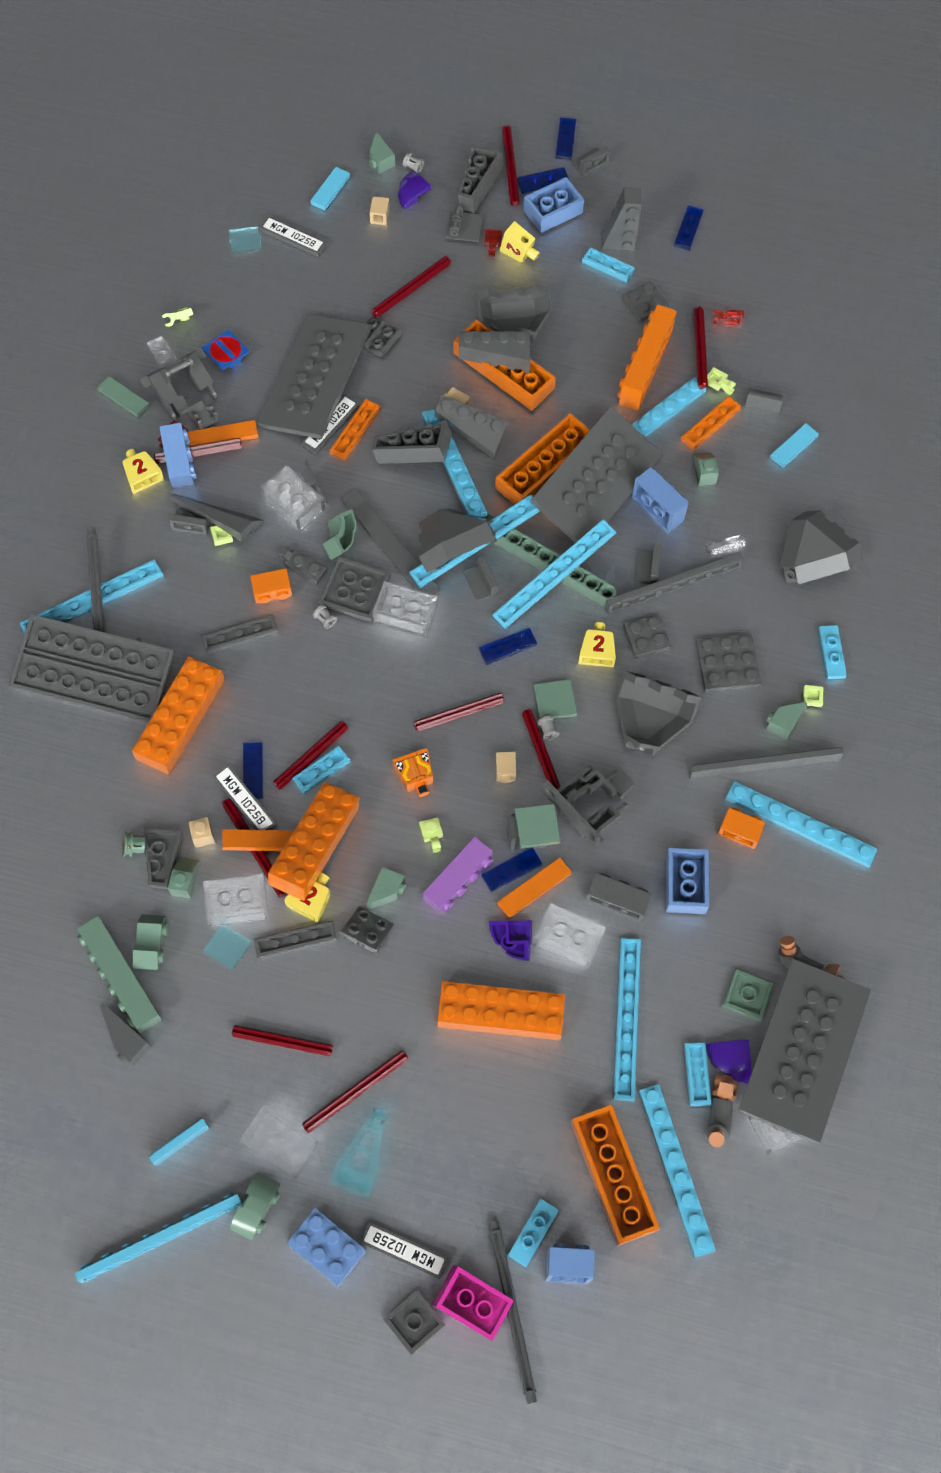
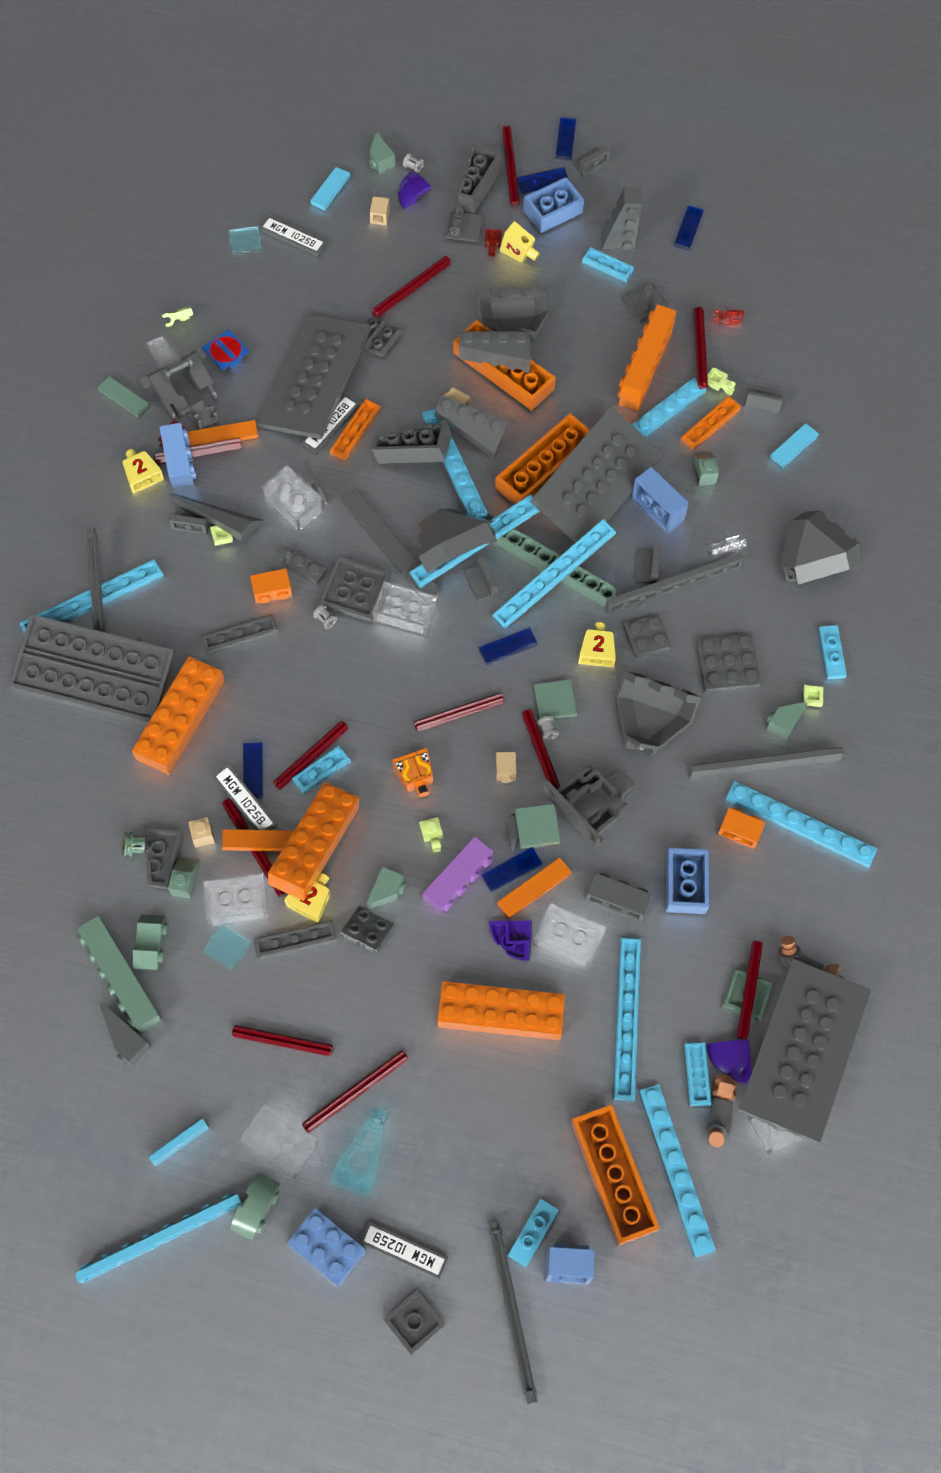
(340, 534): sand green brick -> none
(472, 1302): dark pink slope -> none
(750, 990): none -> dark red axle

